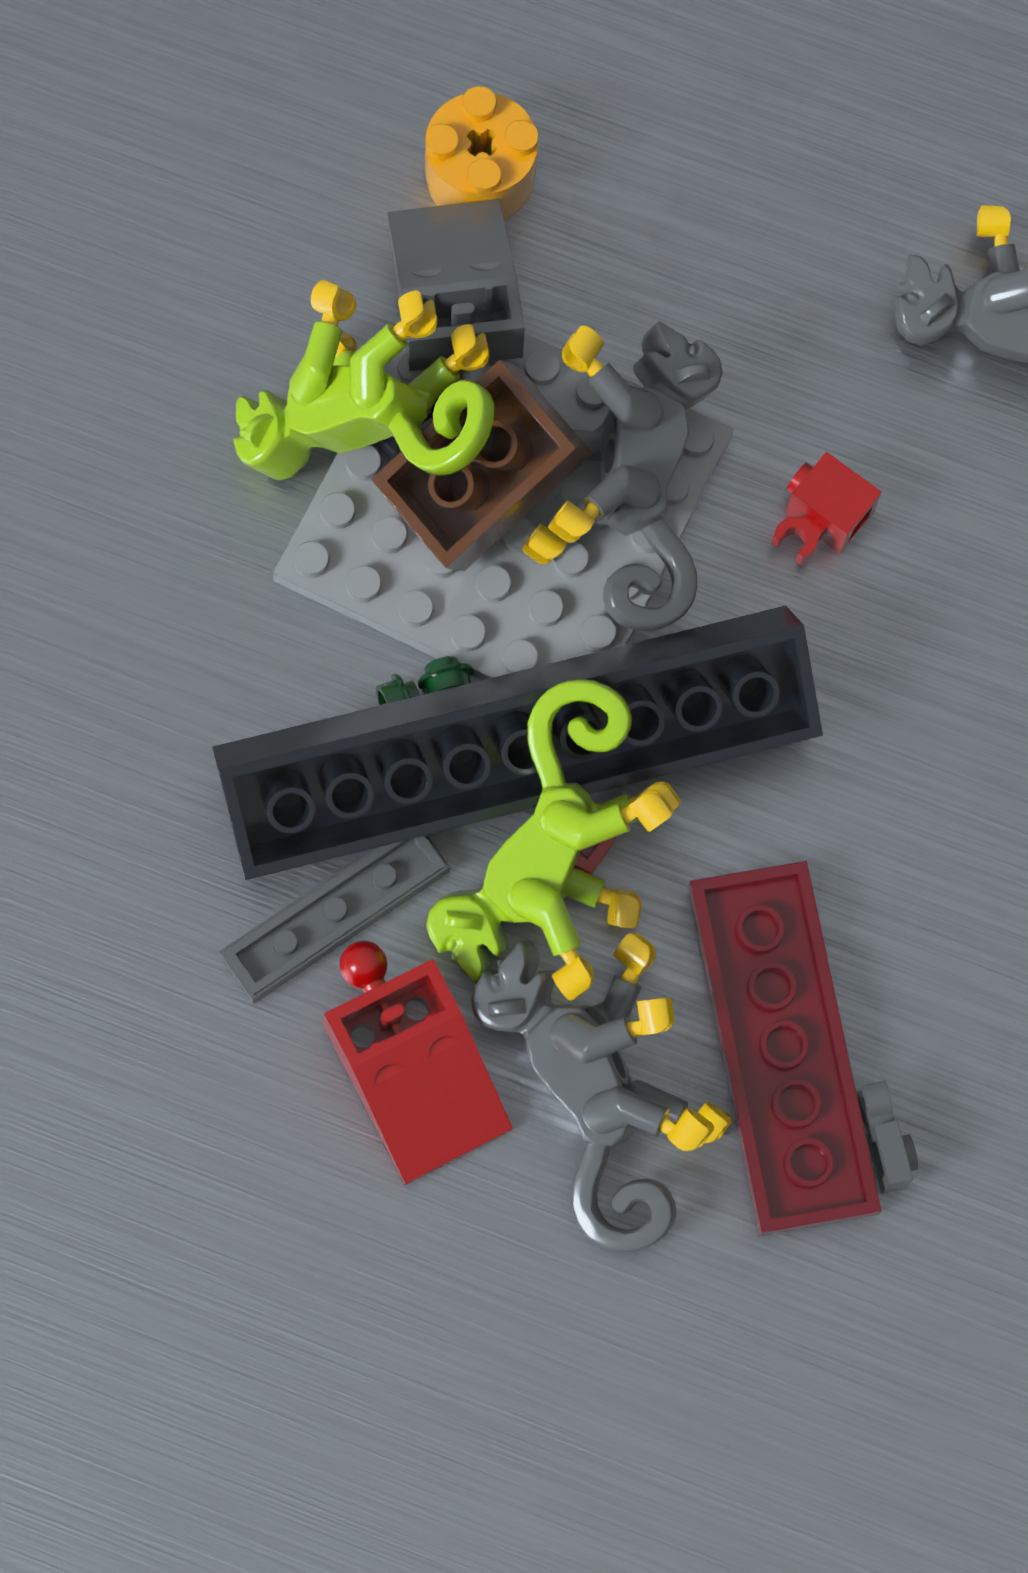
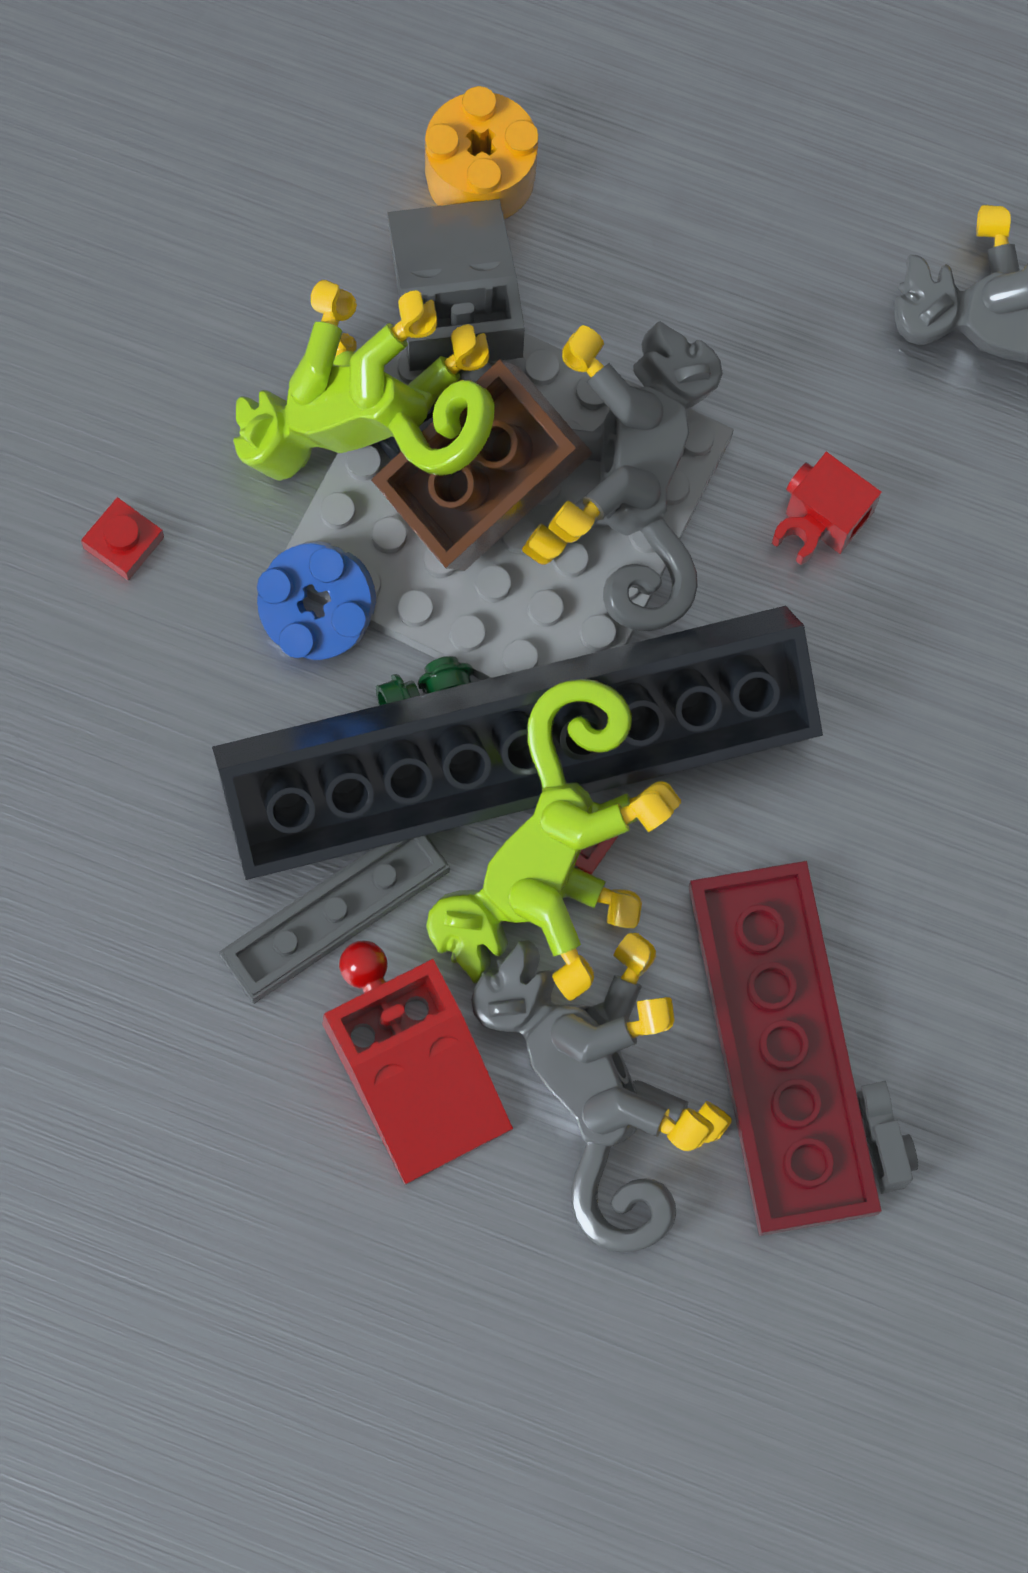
(122, 538): none -> red plate
(327, 569): none -> blue plate

